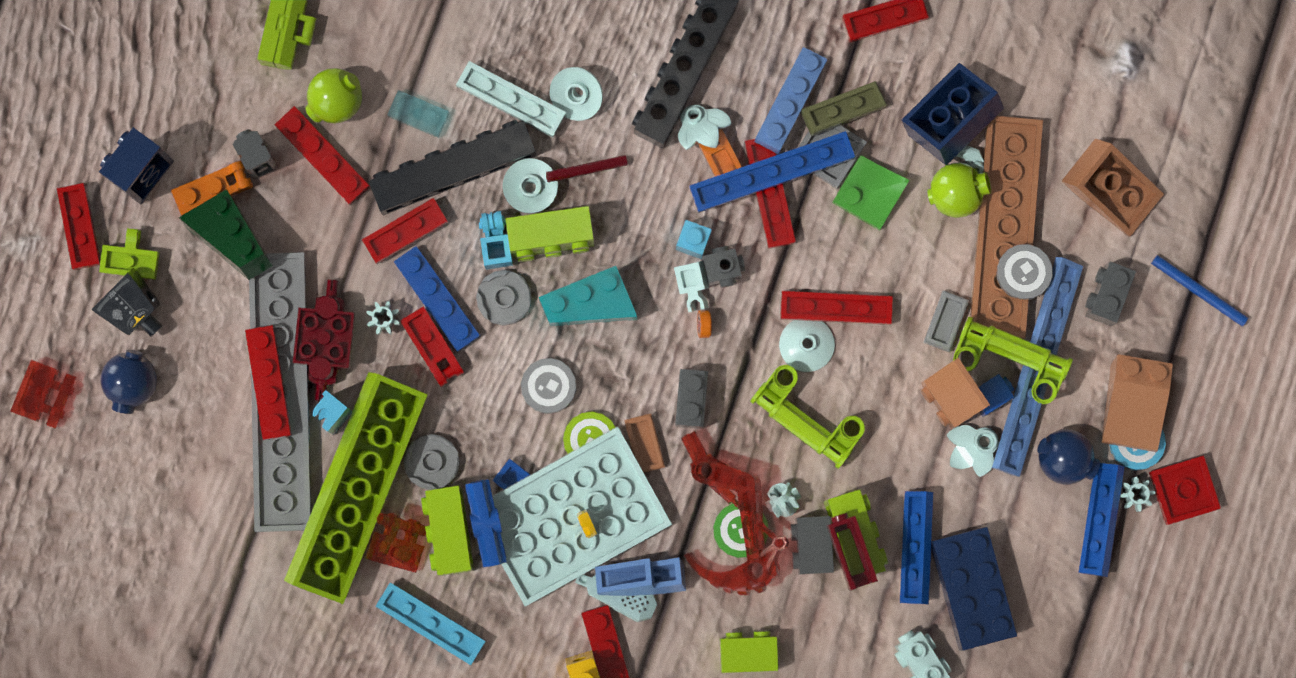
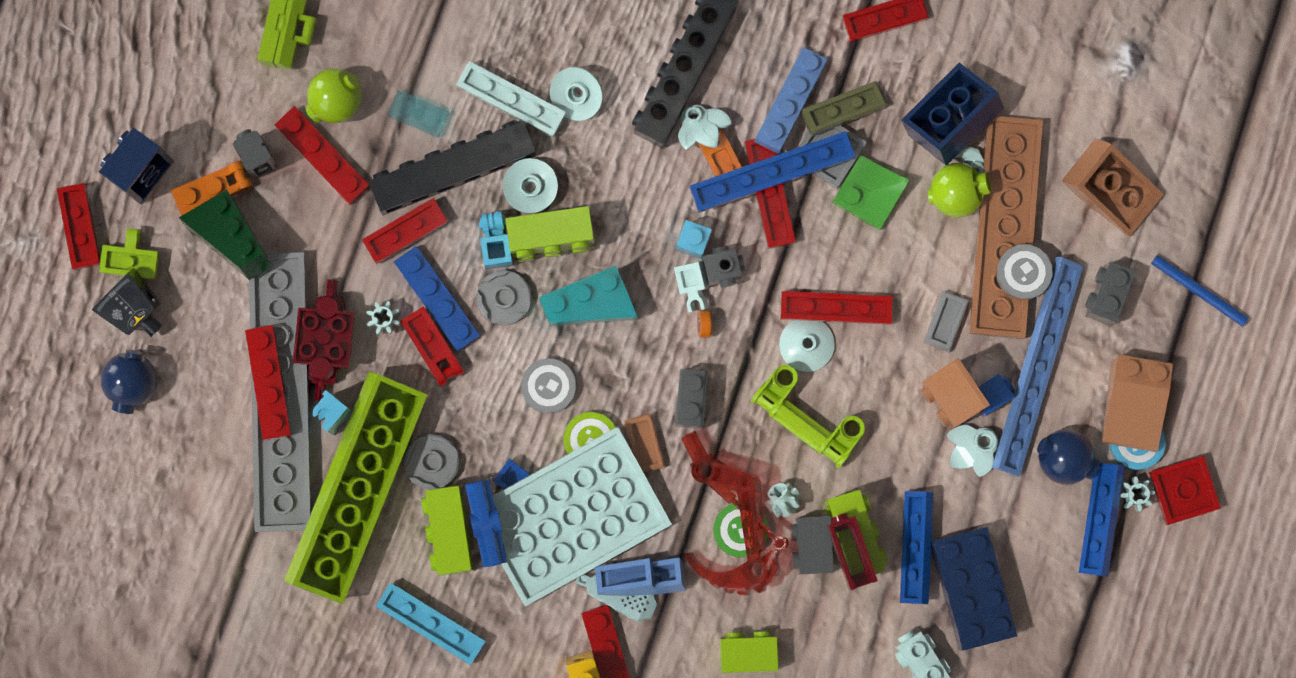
(35, 391): clear red plate -> none
(395, 551): clear red plate -> none
(586, 168): dark red bar -> none
(586, 524): yellow tile -> none
(1017, 350): lime piece -> none

